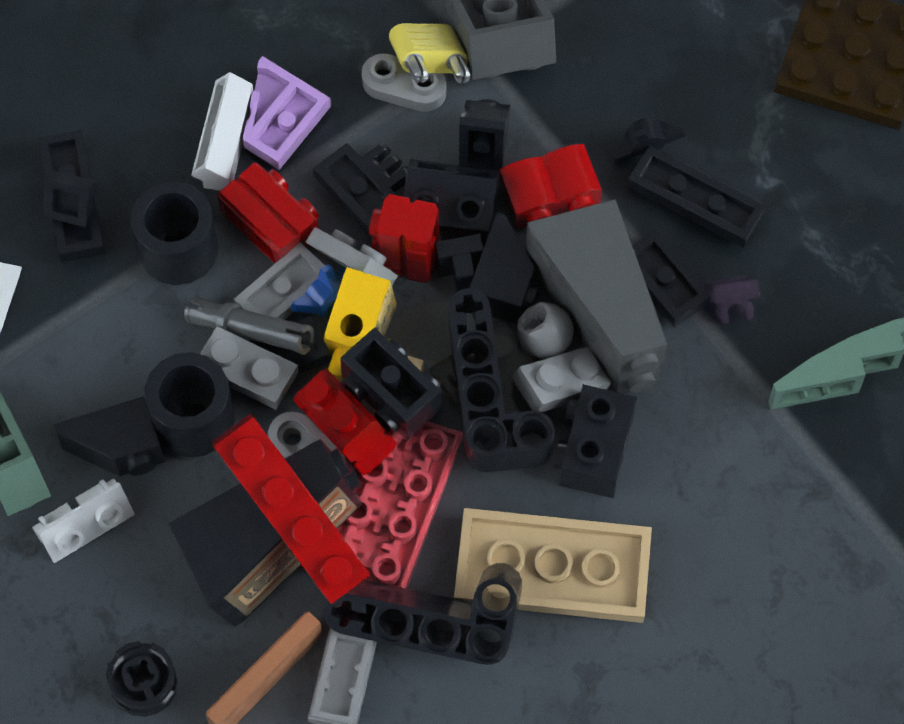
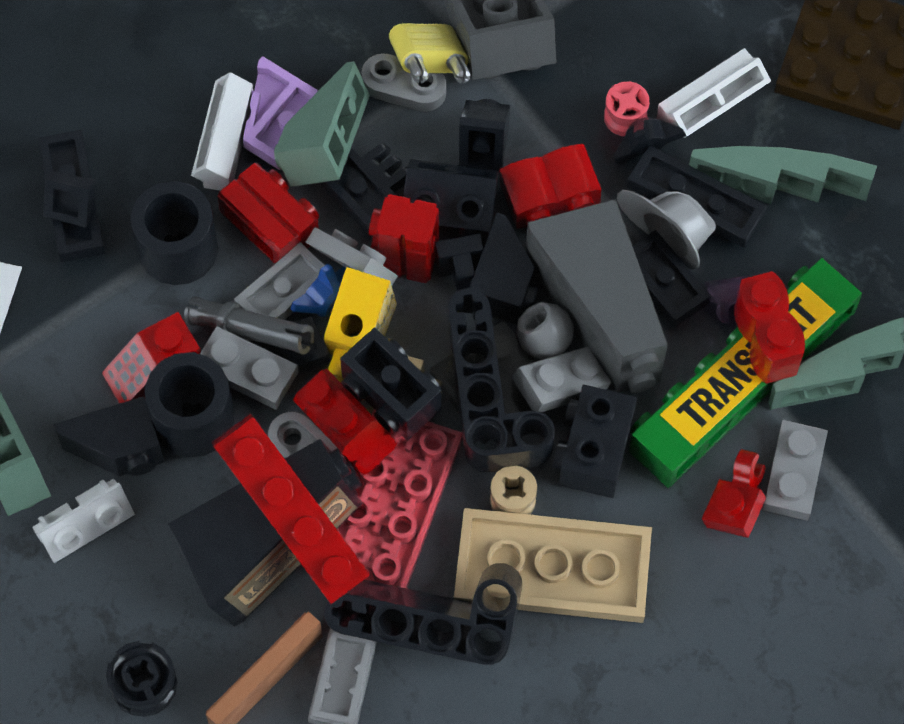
(132, 366): none -> red slope
(323, 130): none -> sand green slope
(513, 501): none -> tan wheel
(623, 98): none -> coral wheel
(675, 217): none -> light grey piece
(714, 92): none -> white piece
(726, 384): none -> brick
(737, 503): none -> red plate
(772, 331): none -> red brick
(794, 171): none -> sand green slope
(795, 470): none -> light grey plate

